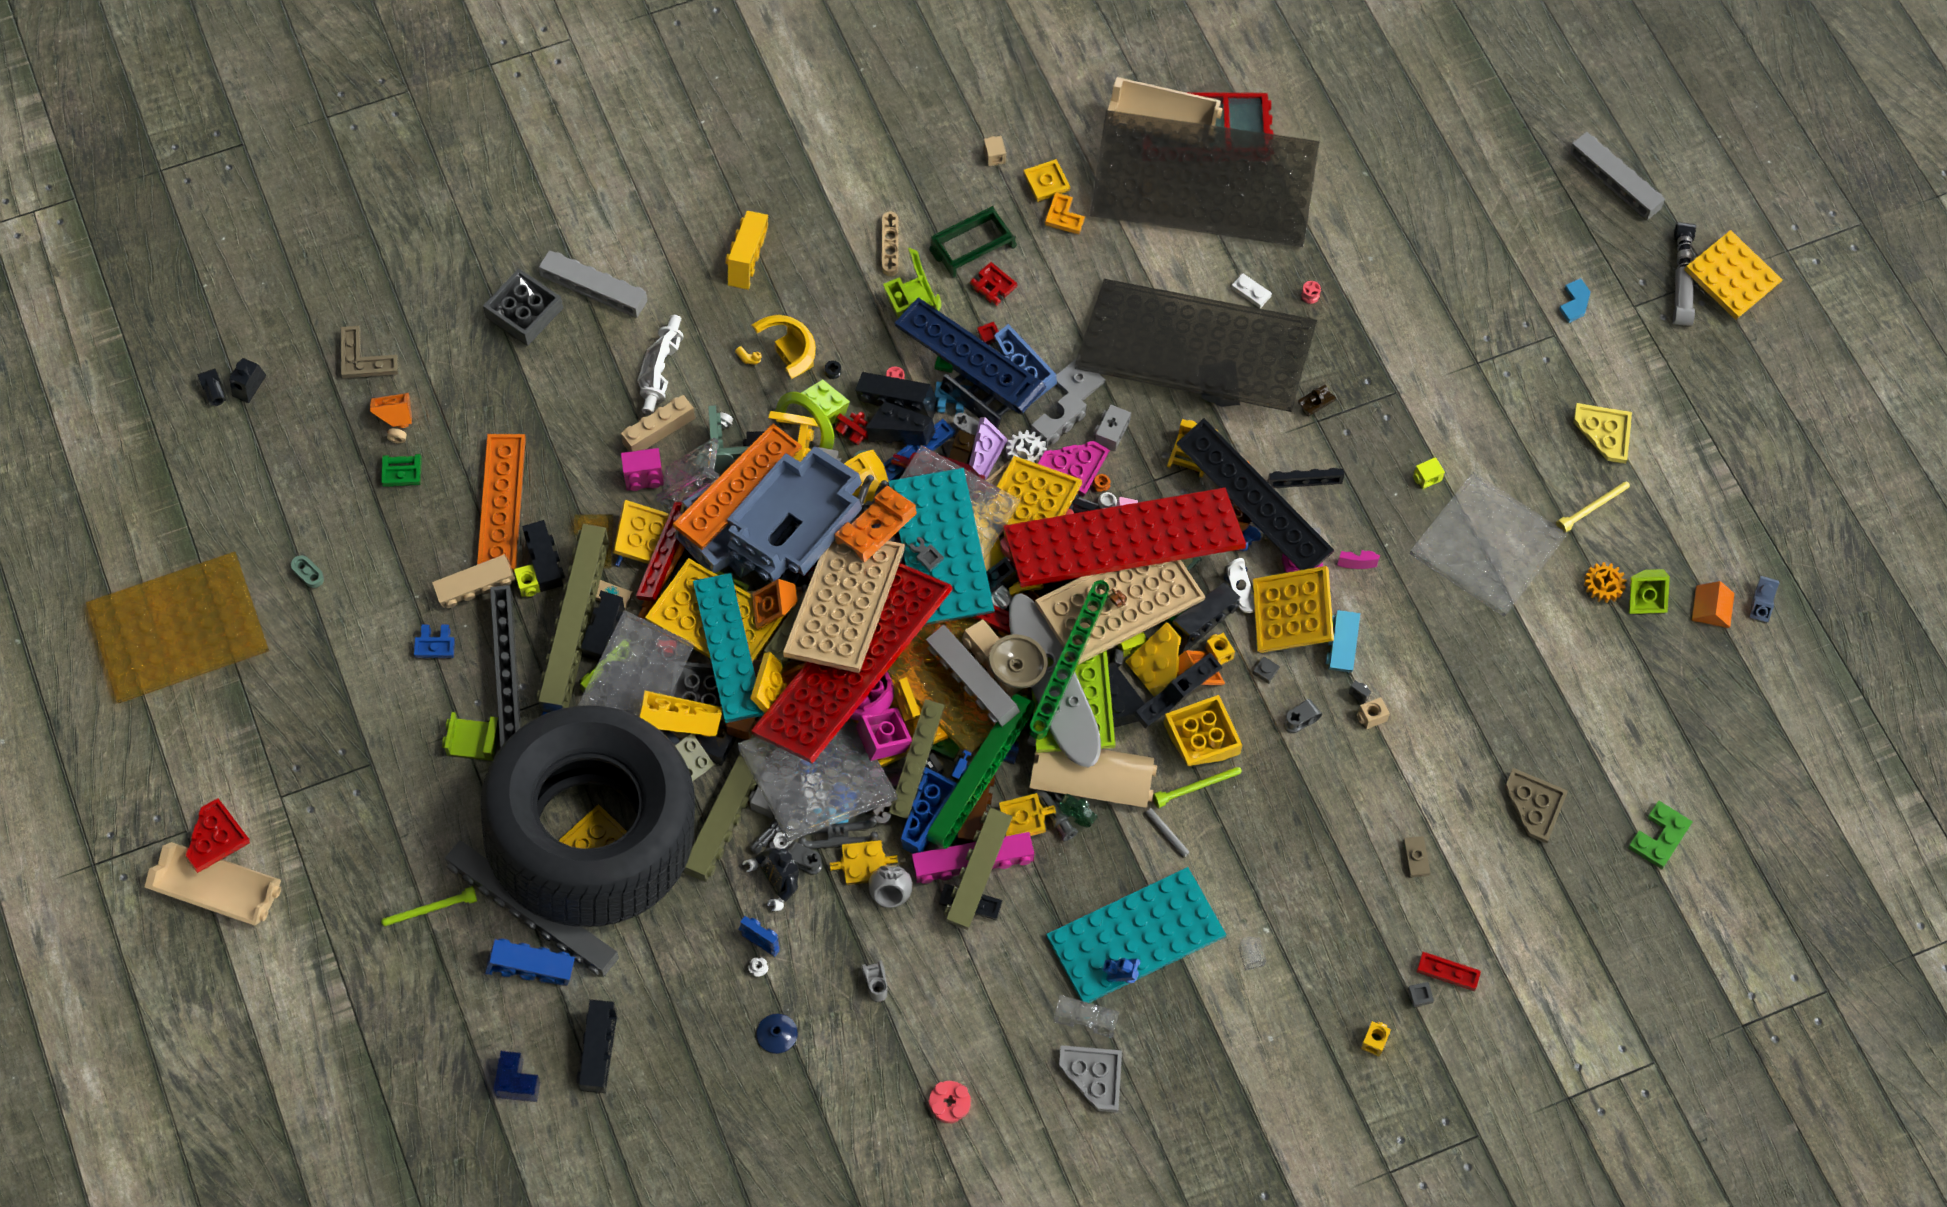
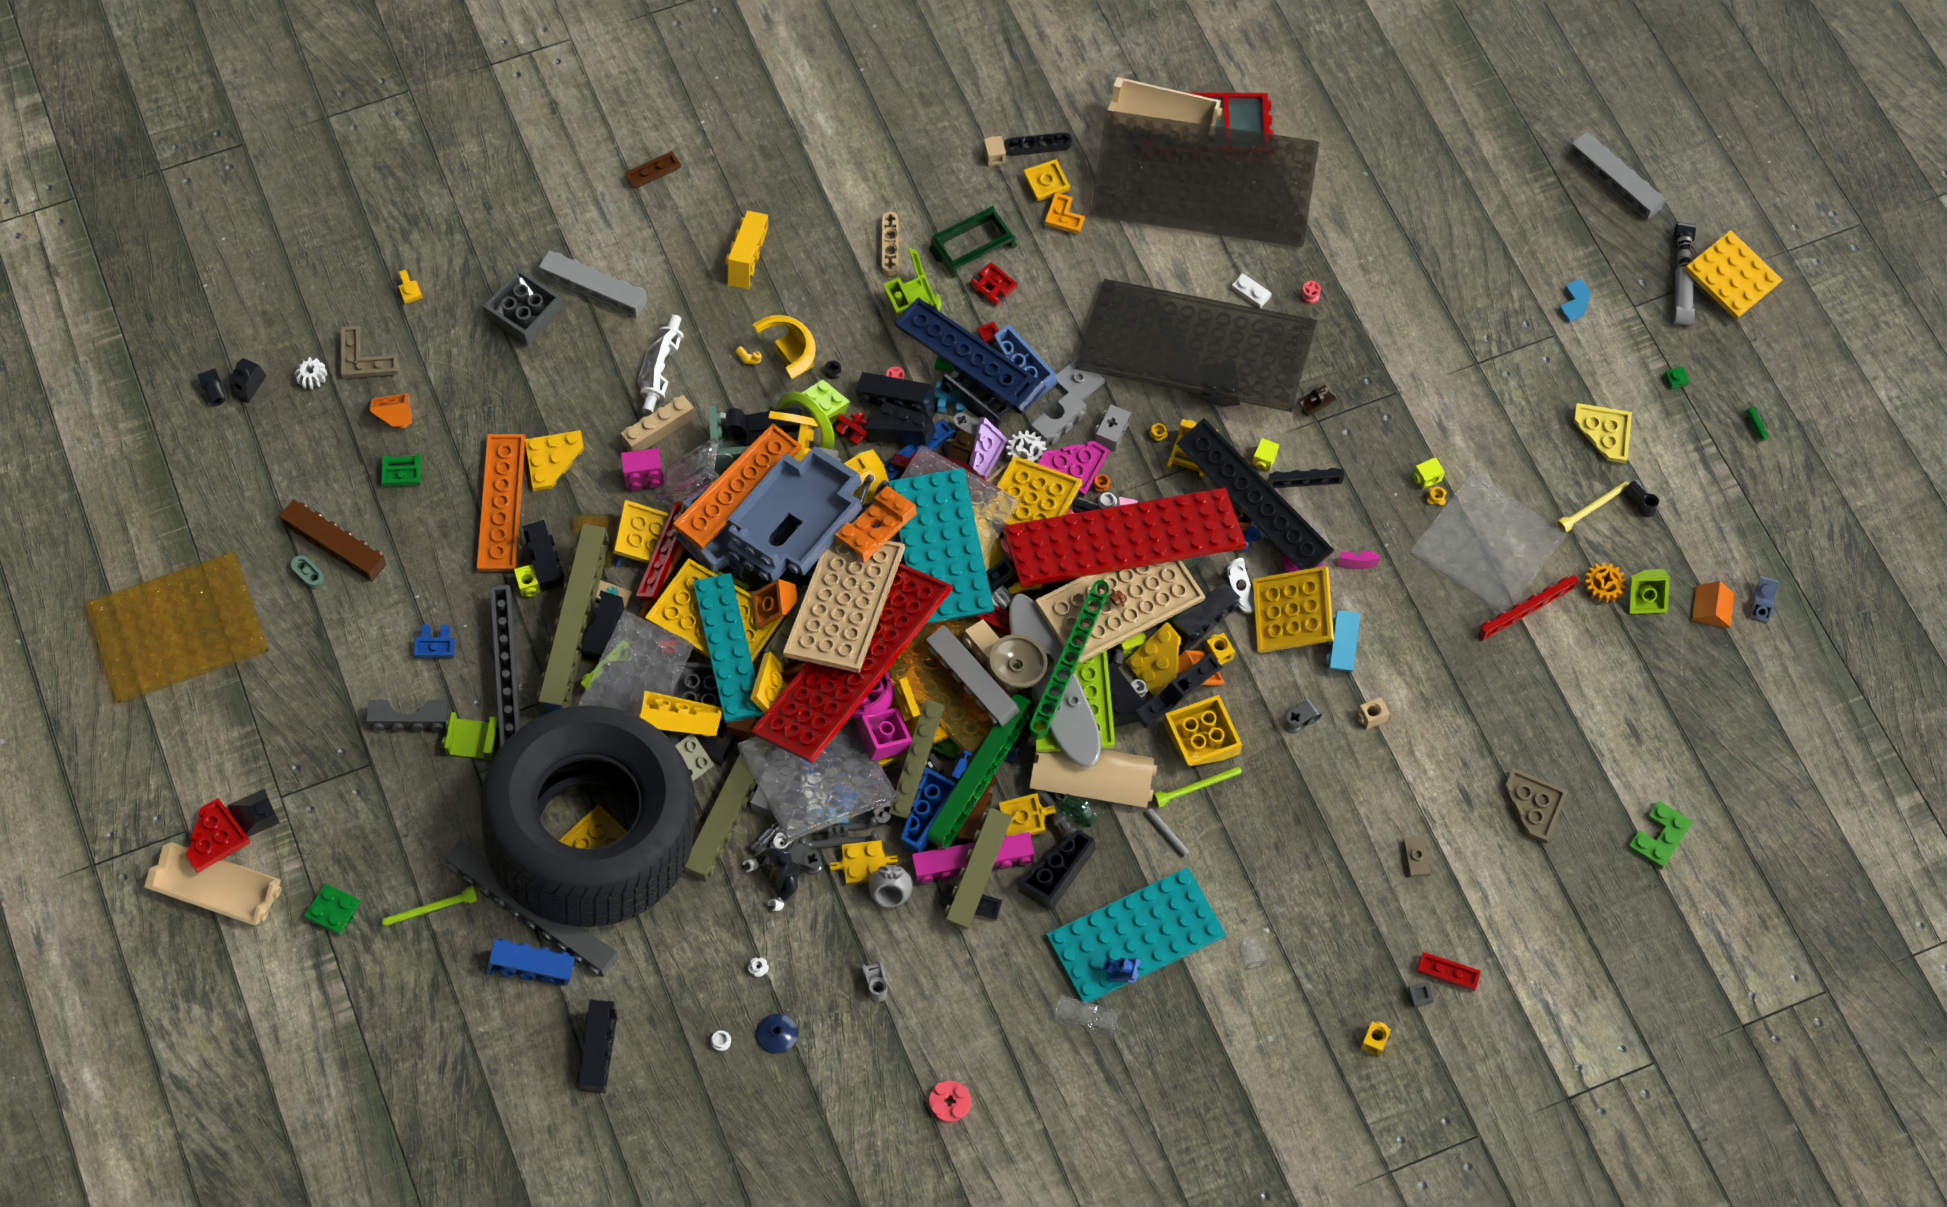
(254, 813): none -> black slope
(310, 373): none -> white gear
(332, 909): none -> green plate
(333, 540): none -> reddish brown brick
(396, 435): tan tile -> none
(409, 290): none -> yellow plate
(431, 716): none -> dark grey arch
(473, 581): tan brick -> none
(511, 1082): clear blue brick -> none
(552, 457): none -> yellow plate
(652, 170): none -> reddish brown plate
(720, 1040): none -> white plate
(738, 423): none -> black beam
(761, 937): blue plate -> none
(928, 556): dark grey plate -> none
(1037, 141): none -> black beam
(1056, 873): none -> black wedge
(1094, 1074): light grey plate -> none
(1138, 683): none -> white plate
(1158, 428): none -> yellow plate
(1265, 454): none -> neon yellow brick
(1266, 670): dark grey plate -> none
(1360, 691): dark grey plate -> none
(1440, 493): none -> yellow plate
(1531, 605): none -> red plate
(1642, 498): none -> black piece
(1676, 377): none -> green plate
(1756, 424): none -> green axle

